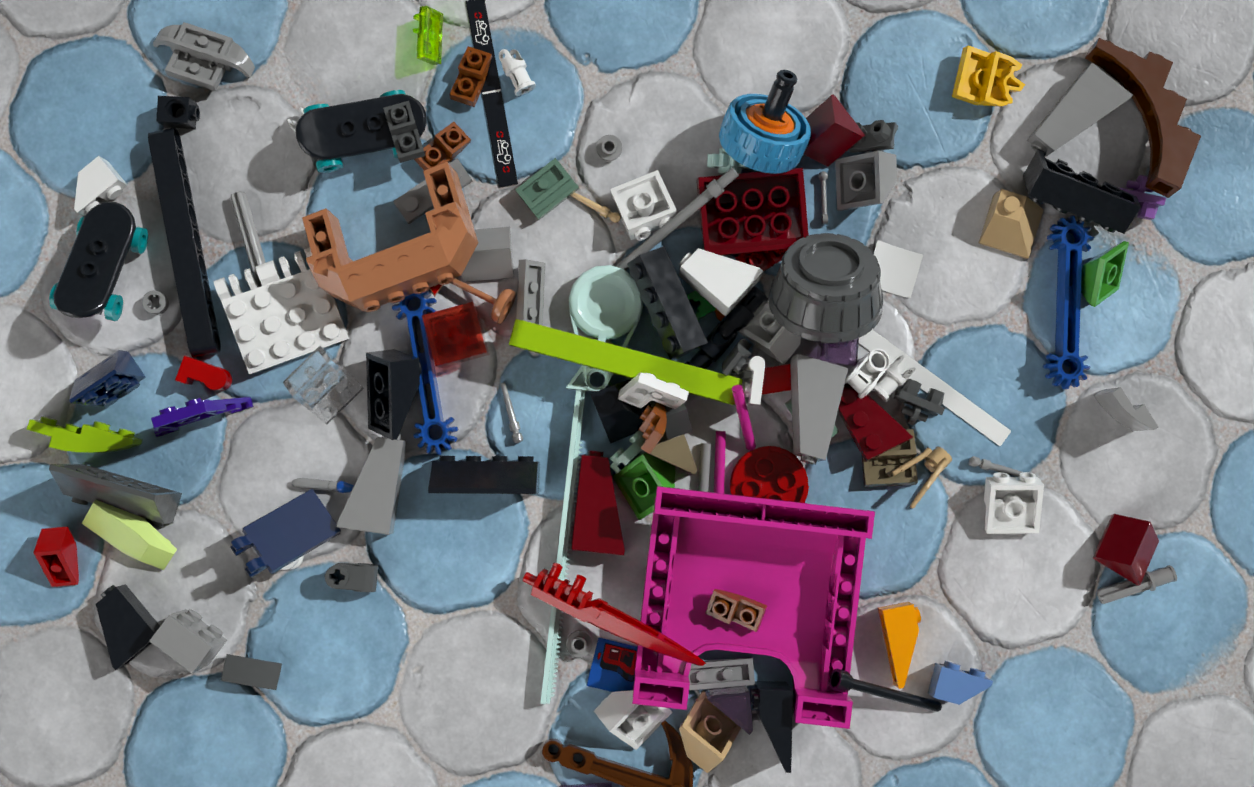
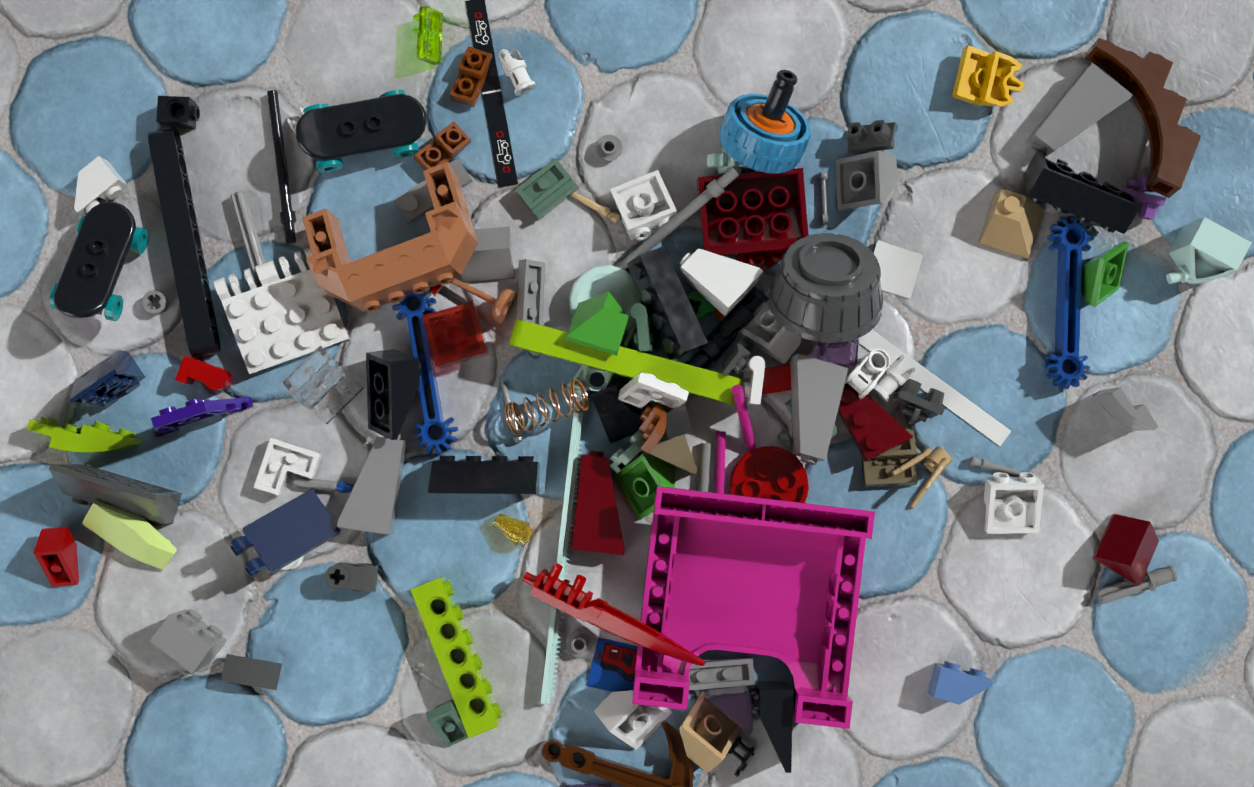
(125, 625): black slope -> none
(202, 55): light grey plate -> none
(280, 460): none -> white plate
(287, 216): none -> black bar
(404, 131): dark grey slope -> none
(447, 723): none -> sand green slope
(473, 720): none -> lime brick
(514, 406): none -> medium nougat piece
(514, 529): none -> clear yellow cone
(599, 324): none -> bright green slope
(646, 335): none -> sand green plate
(736, 608): dark orange slope -> none
(749, 752): none -> black piece
(831, 132): dark red slope -> none
(842, 681): black piece -> none
(900, 635): light orange slope -> none
(1206, 252): none -> light aqua piece

